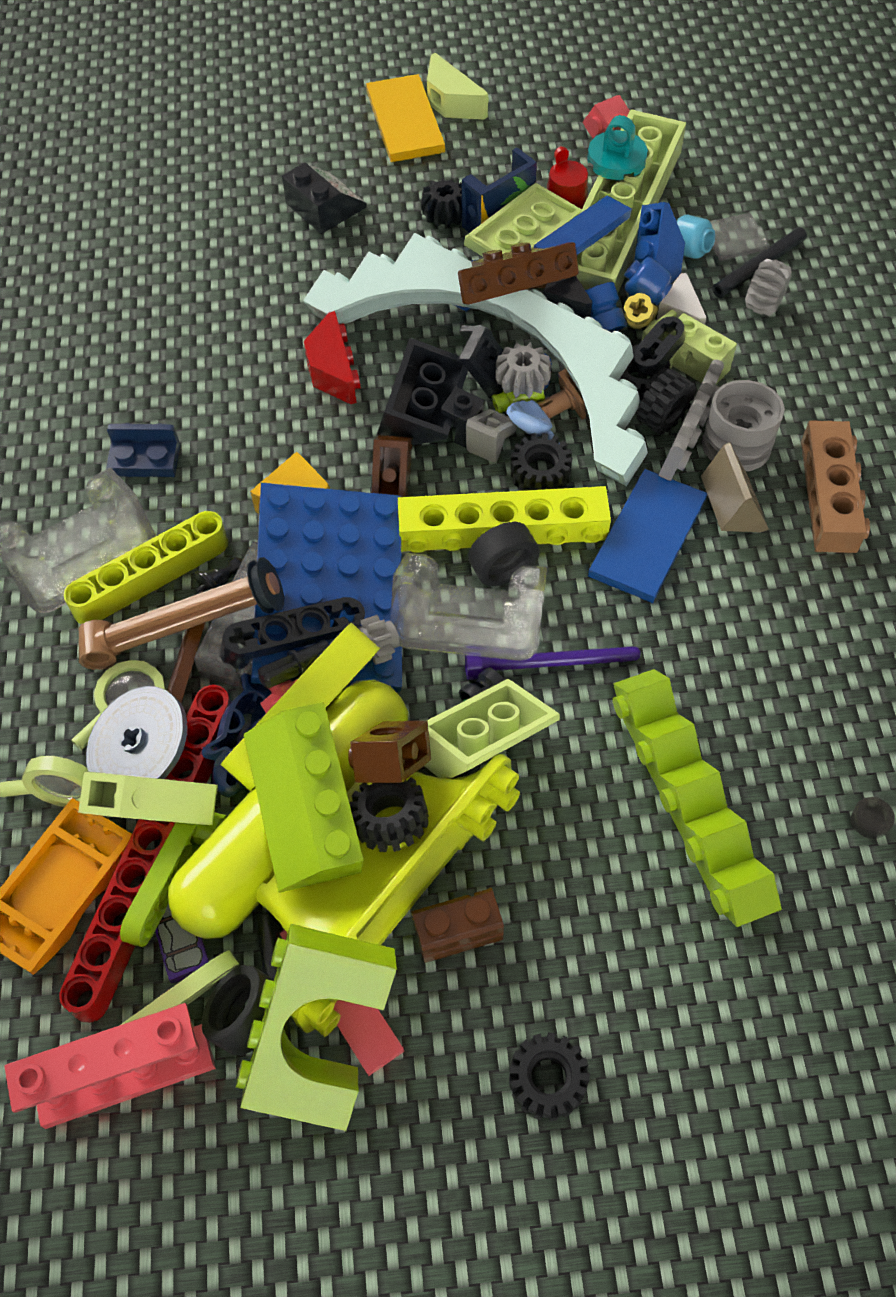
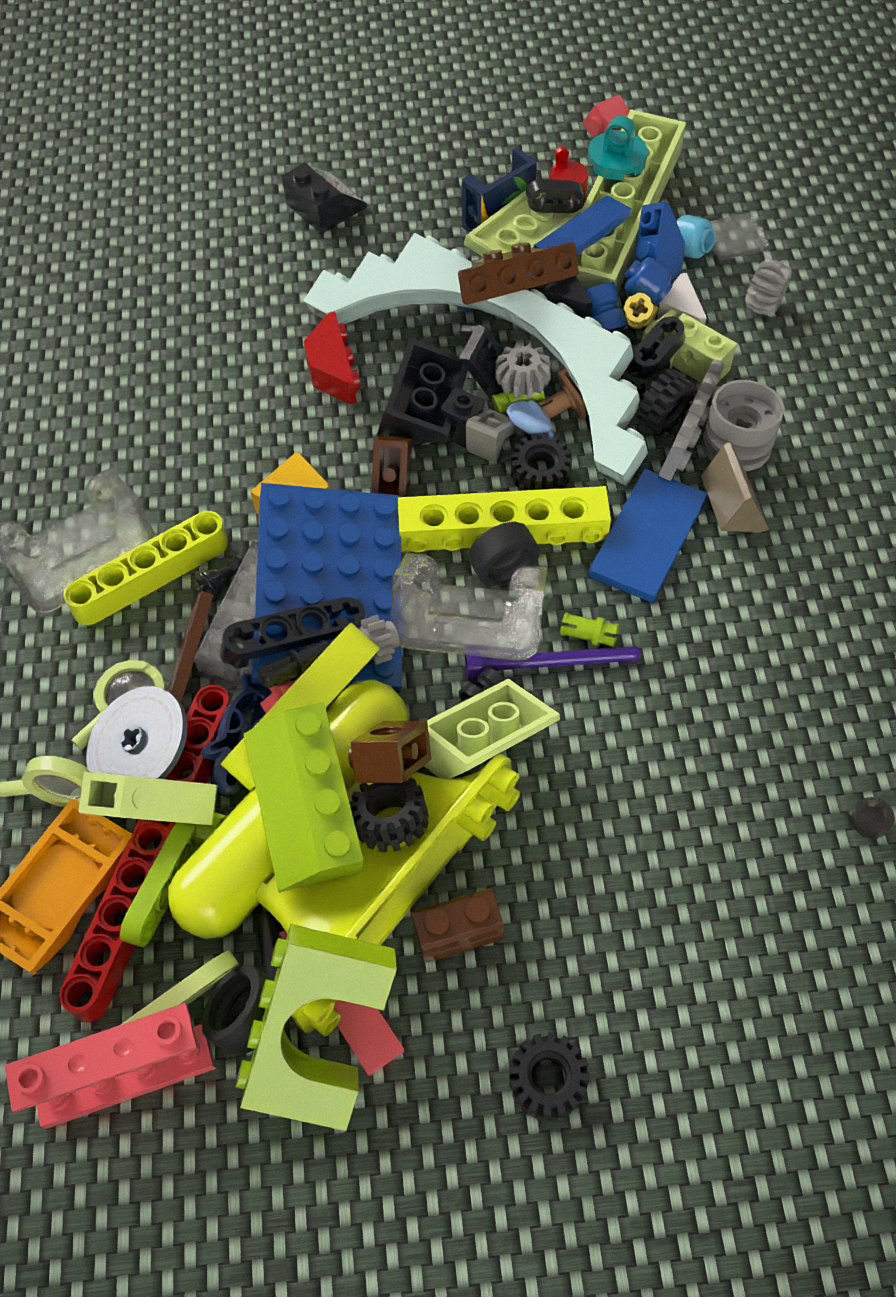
(103, 641): medium nougat piece -> none
(143, 450): dark blue bracket -> none
(180, 950): tile -> none
(405, 118): yellow tile -> none
(442, 202): black gear -> none
(453, 92): yellowish green slope -> none
(555, 194): none -> black beam
(590, 629): none -> lime pin
(695, 799): lime brick -> none
(748, 269): black piece -> none
(834, 487): medium nougat brick -> none

